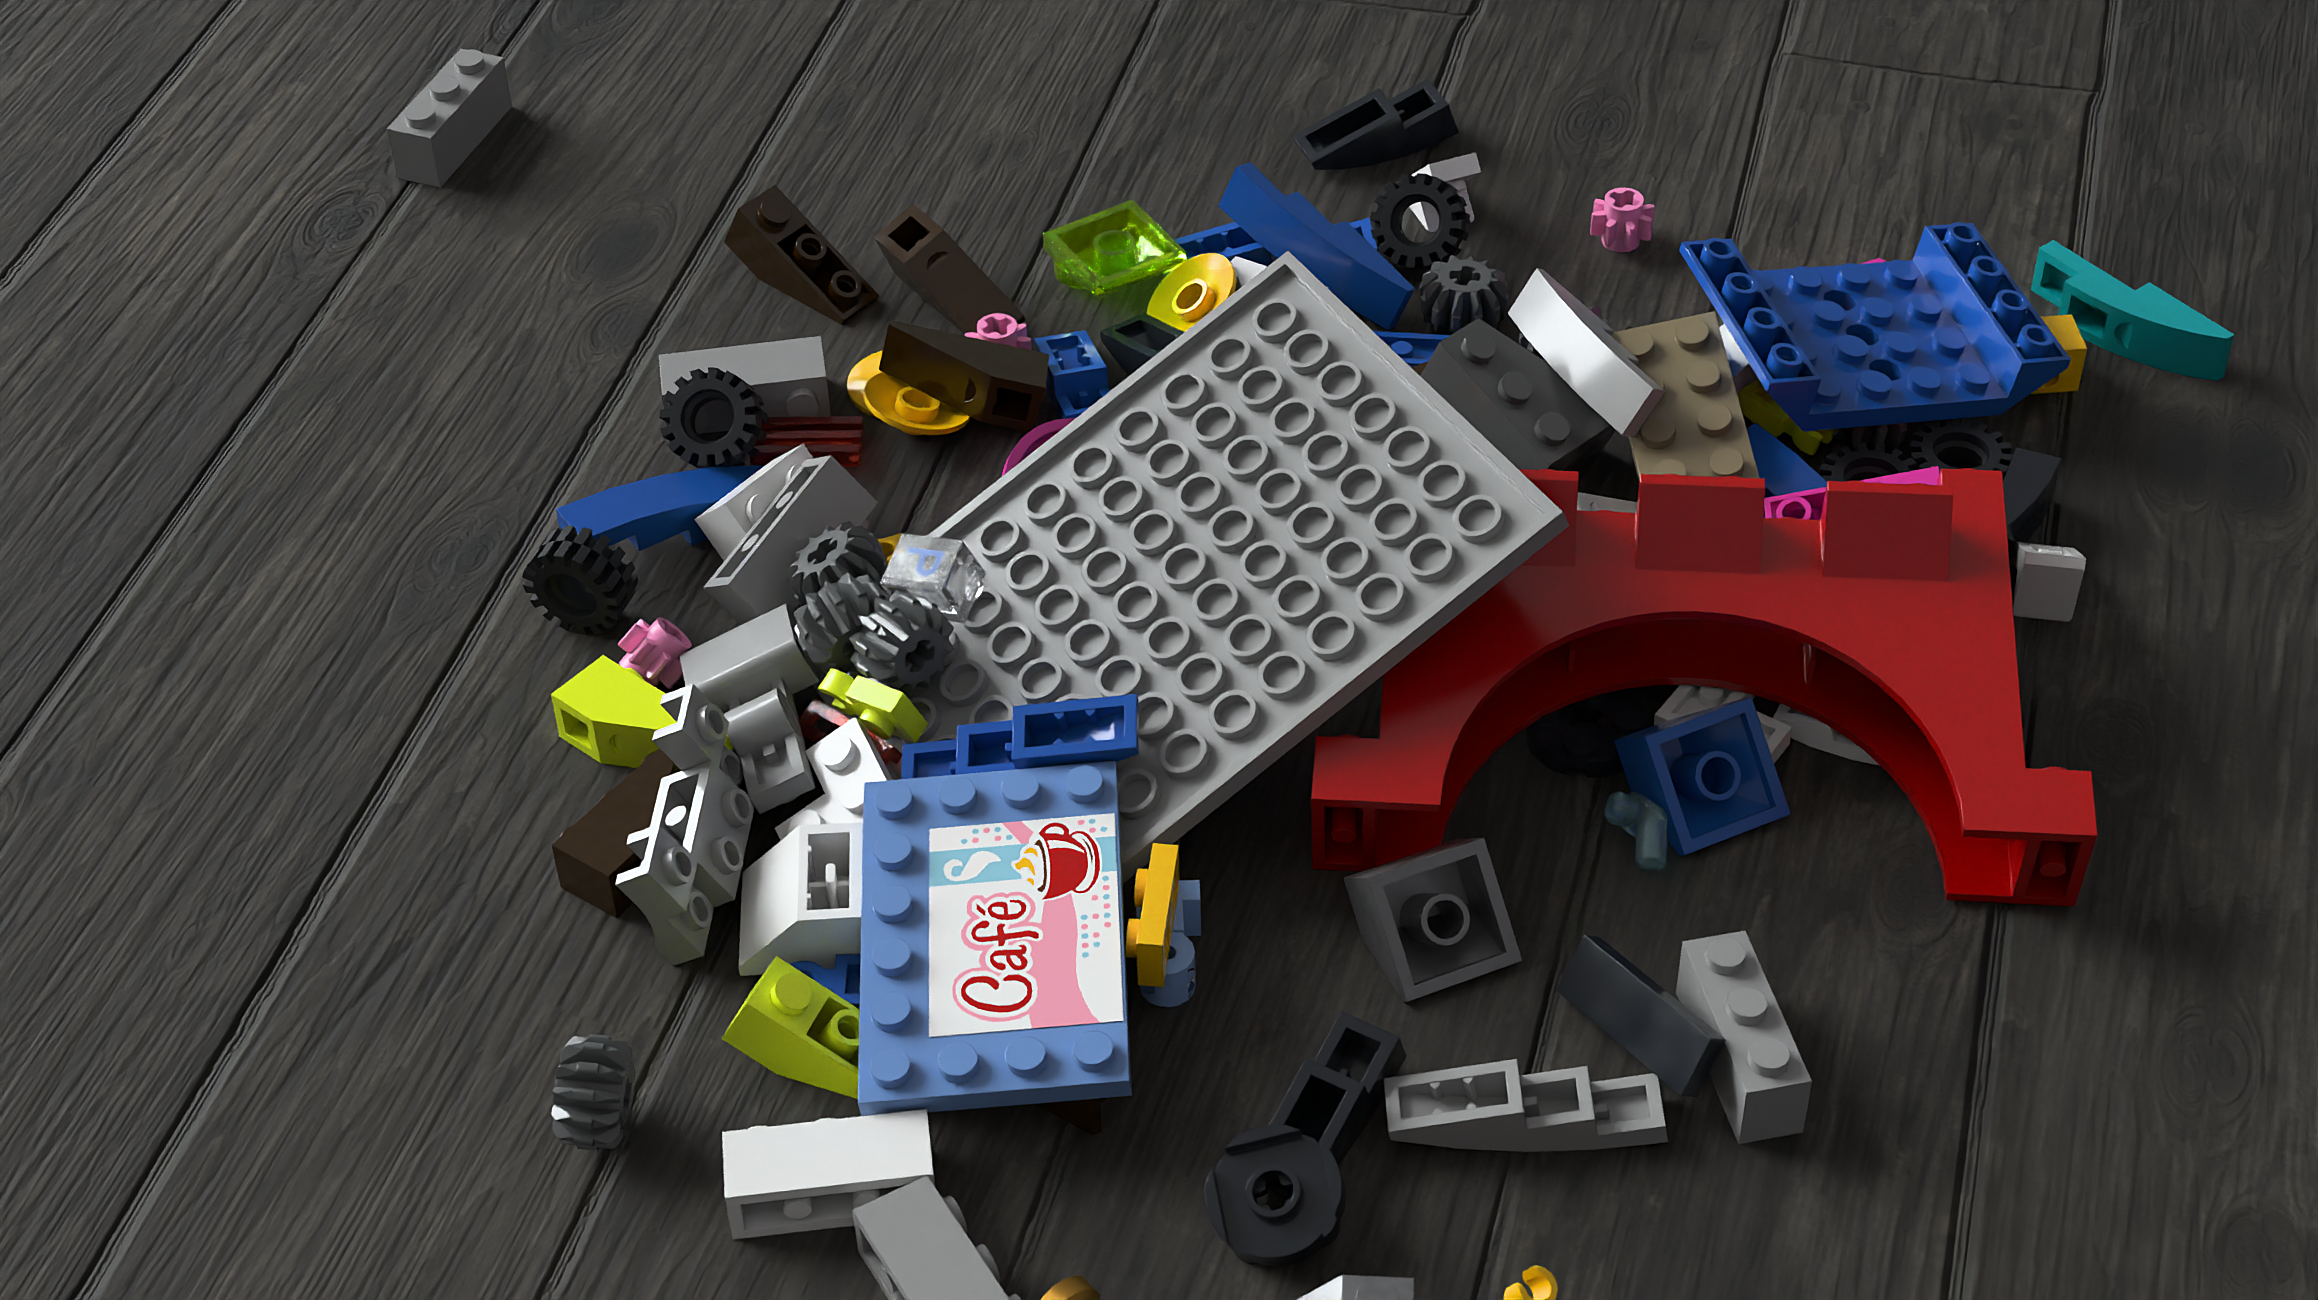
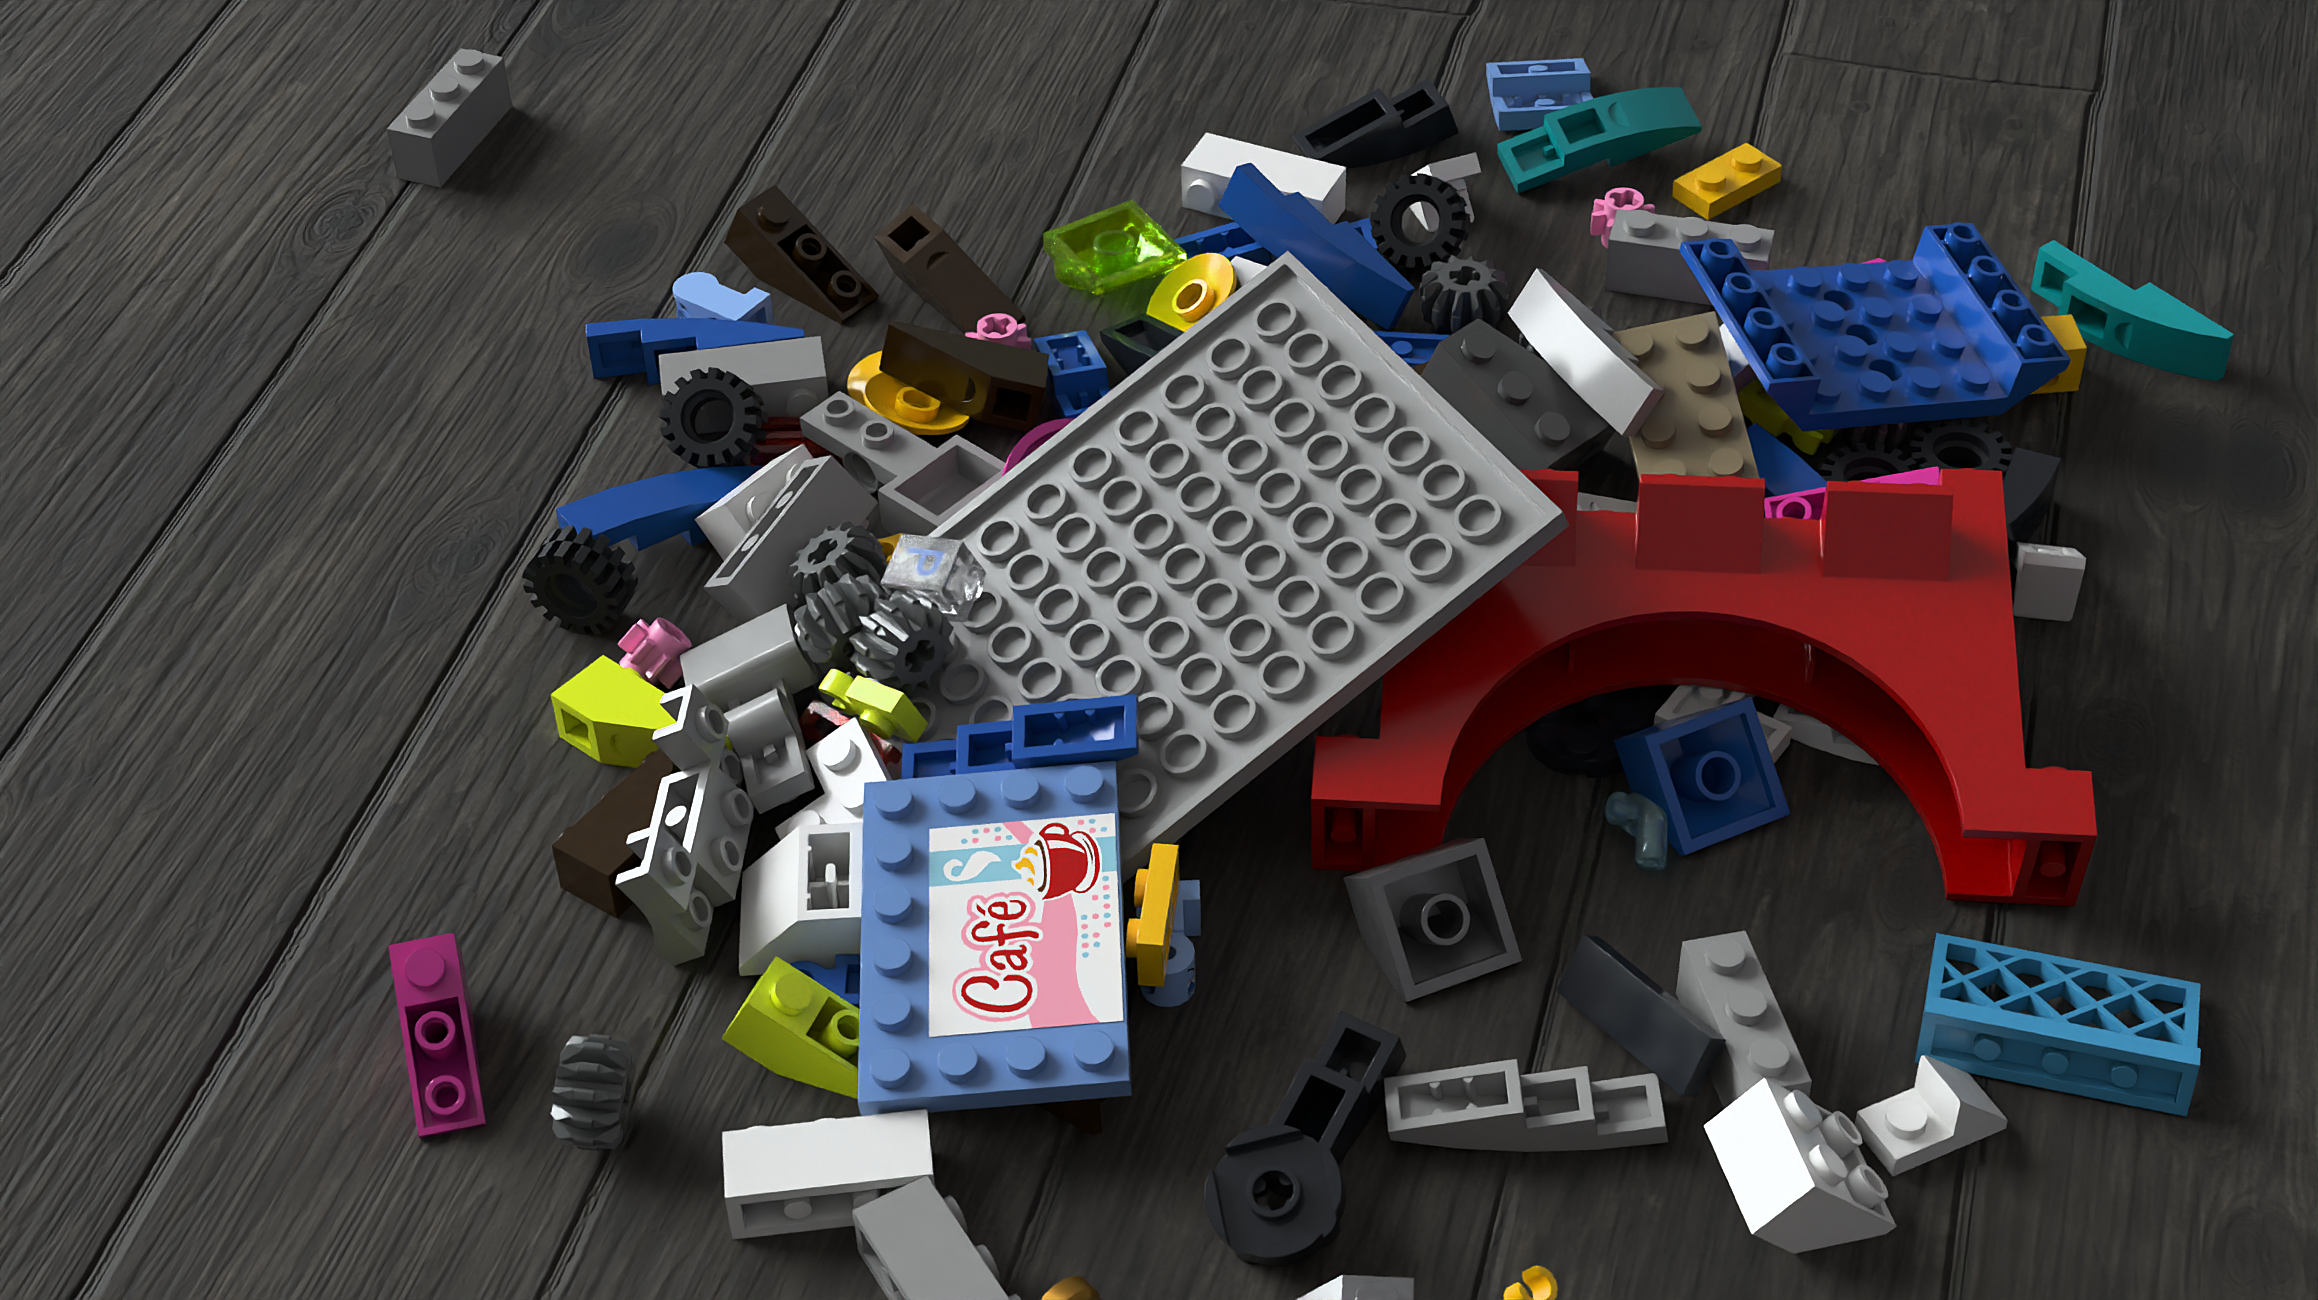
(438, 1034): none -> dark pink slope
(636, 344): none -> blue slope
(702, 297): none -> light blue leg
(918, 480): none -> light grey plate
(1215, 158): none -> white brick
(1530, 89): none -> medium blue slope
(1598, 130): none -> teal slope
(1647, 257): none -> light grey brick
(1727, 181): none -> yellow plate
(1798, 1170): none -> white slope
(1930, 1119): none -> white slope
(2057, 1048): none -> dark azure fence

